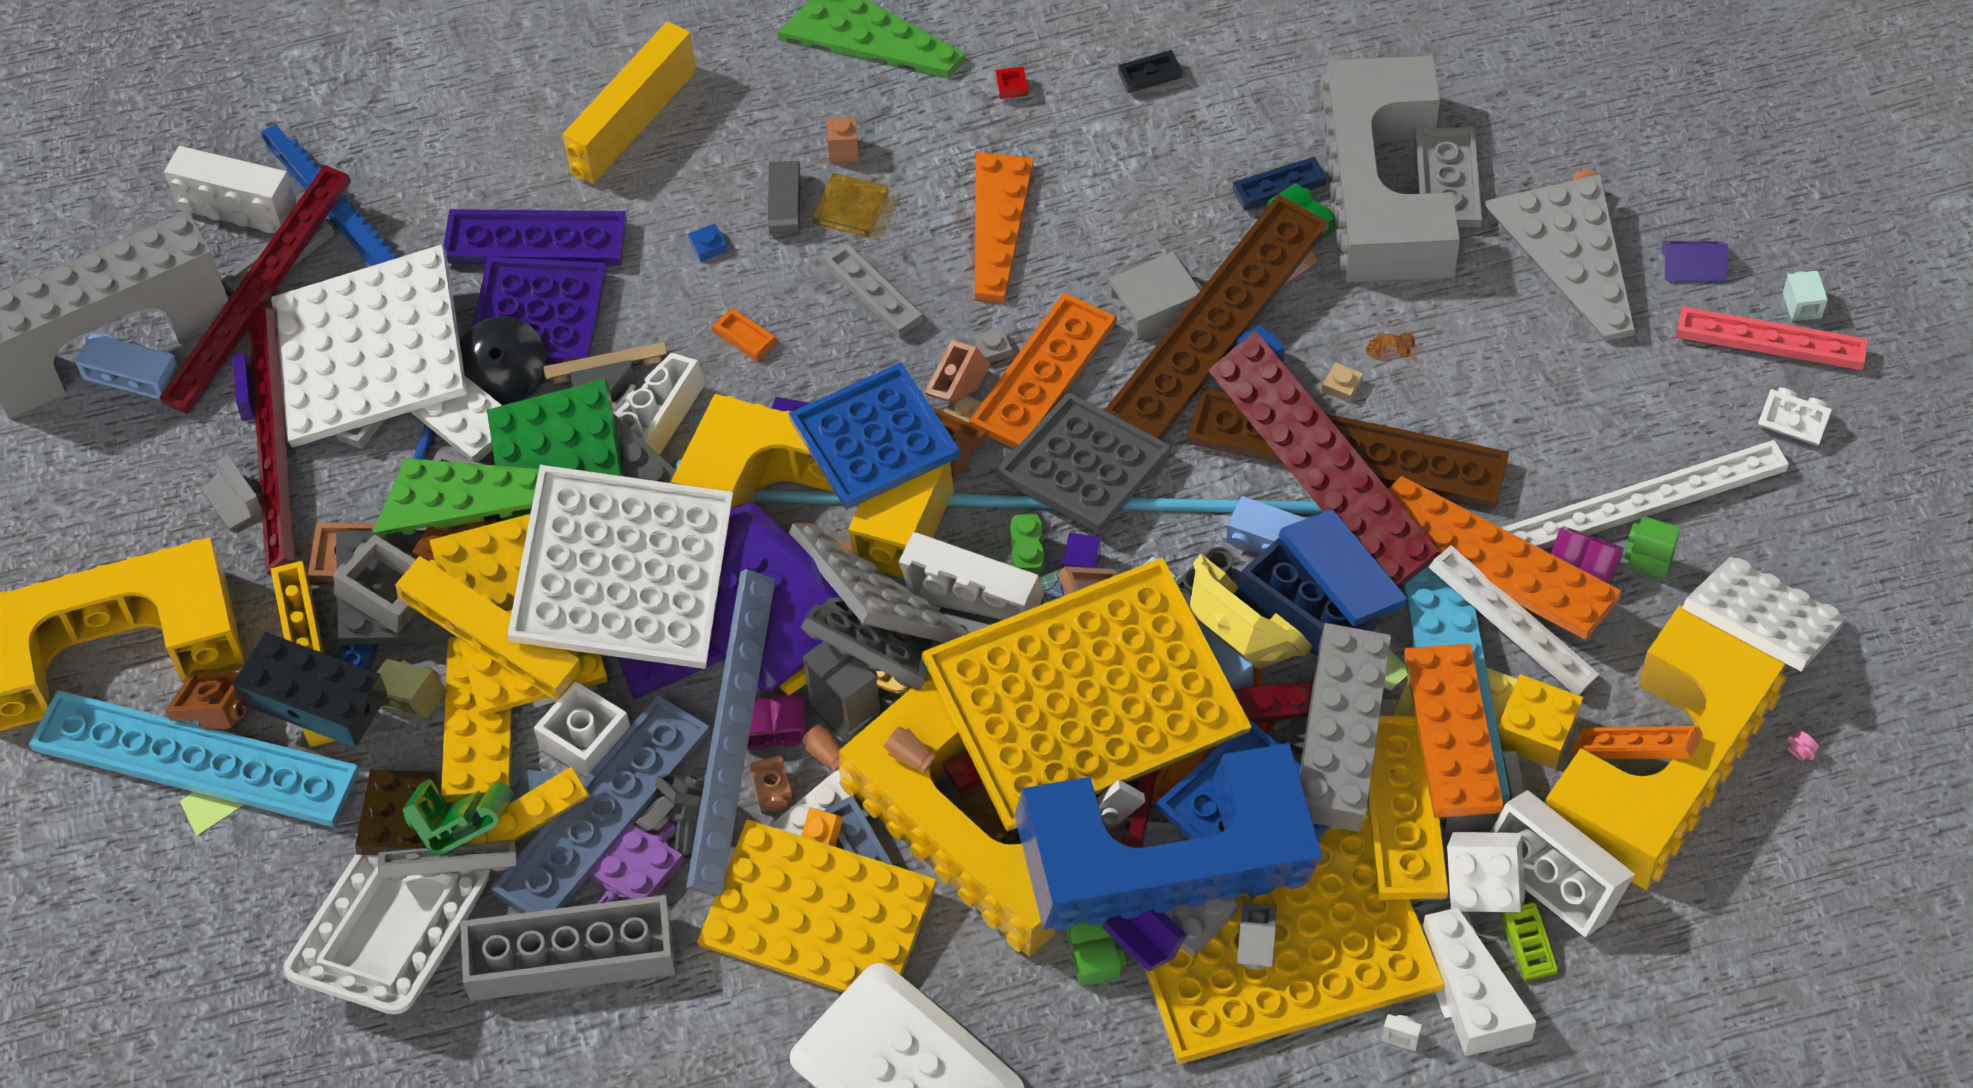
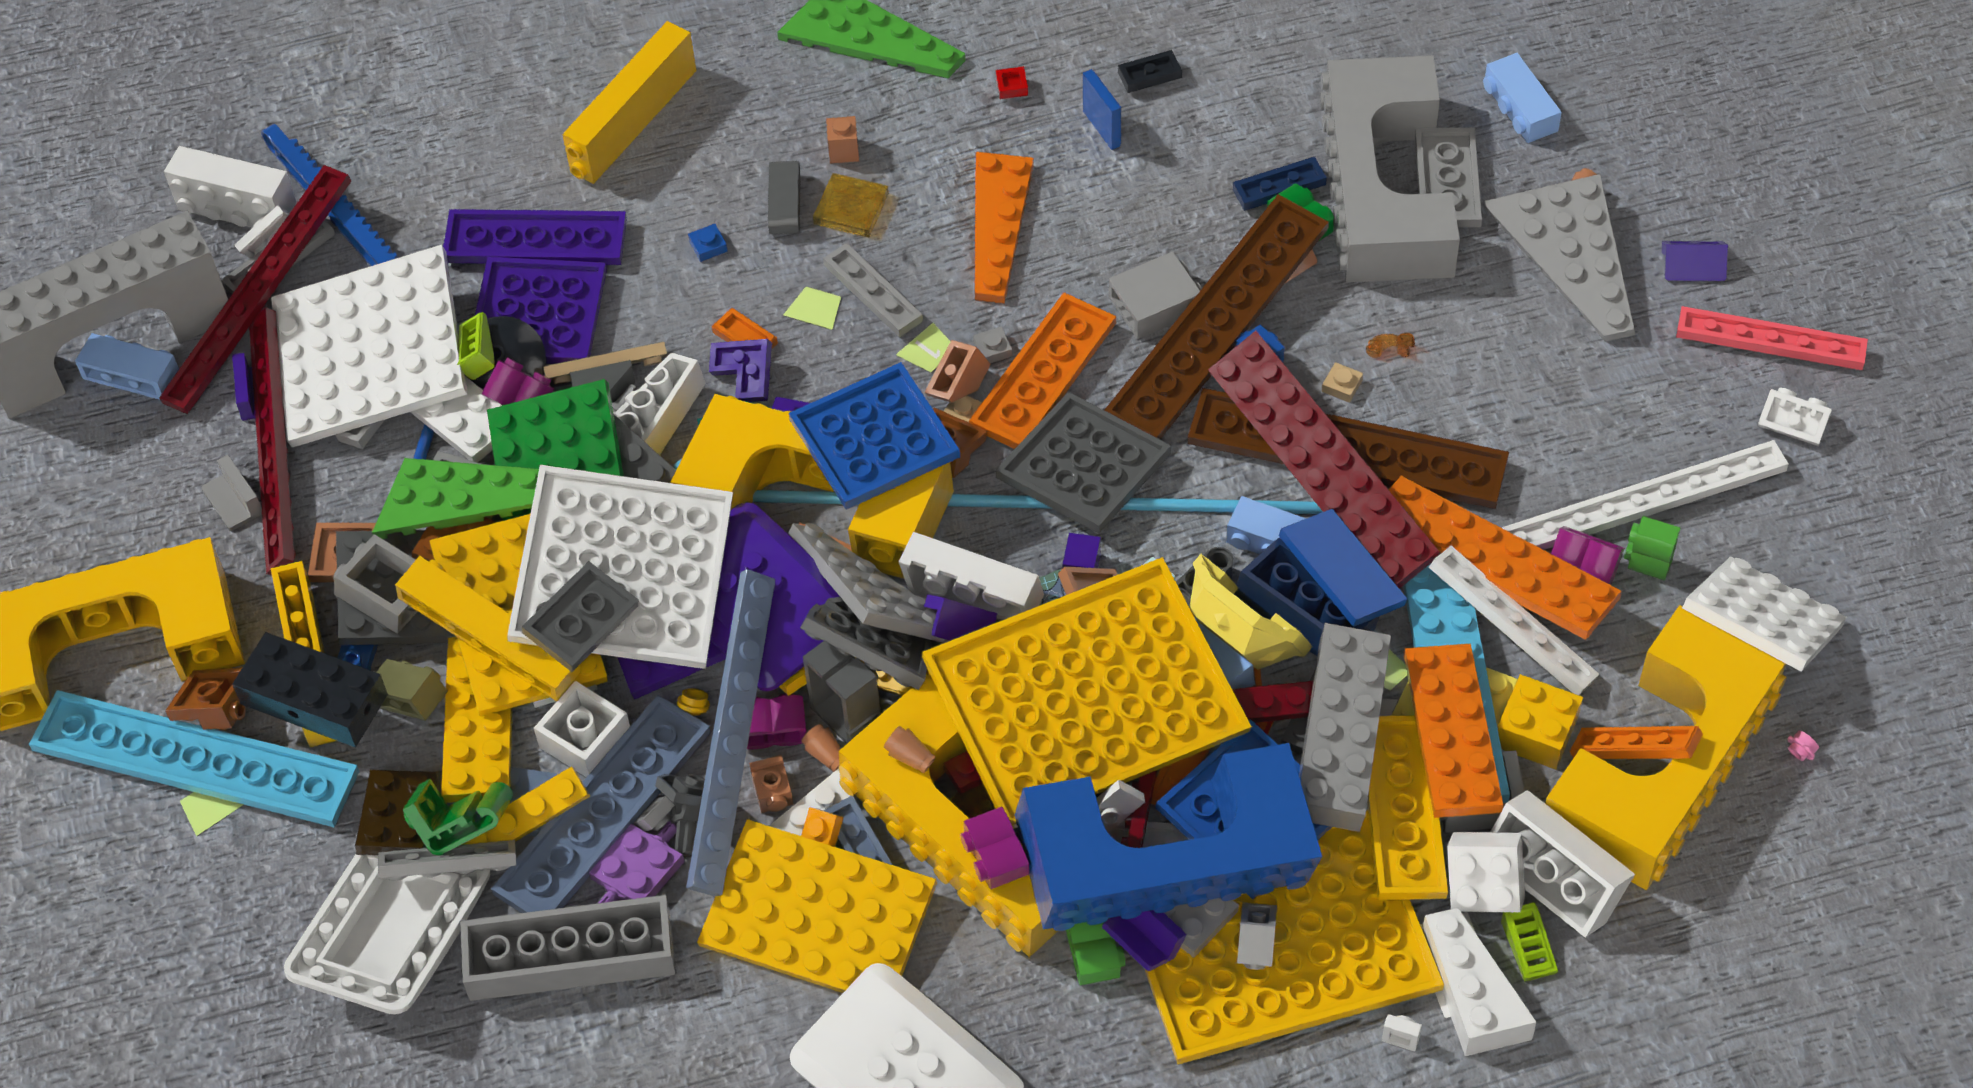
(262, 232): none -> white plate
(475, 350): none -> lime slope
(512, 385): none -> magenta brick
(580, 616): none -> dark grey plate
(693, 701): none -> yellow plate
(749, 361): none -> dark purple plate
(815, 307): none -> yellowish green sticker
(926, 348): none -> yellowish green sticker
(956, 618): none -> dark purple panel
(995, 848): none -> magenta brick
(1027, 543): bright green brick -> none
(1102, 109): none -> blue tile
(1522, 98): none -> light blue brick
(1804, 295): light aqua brick -> none

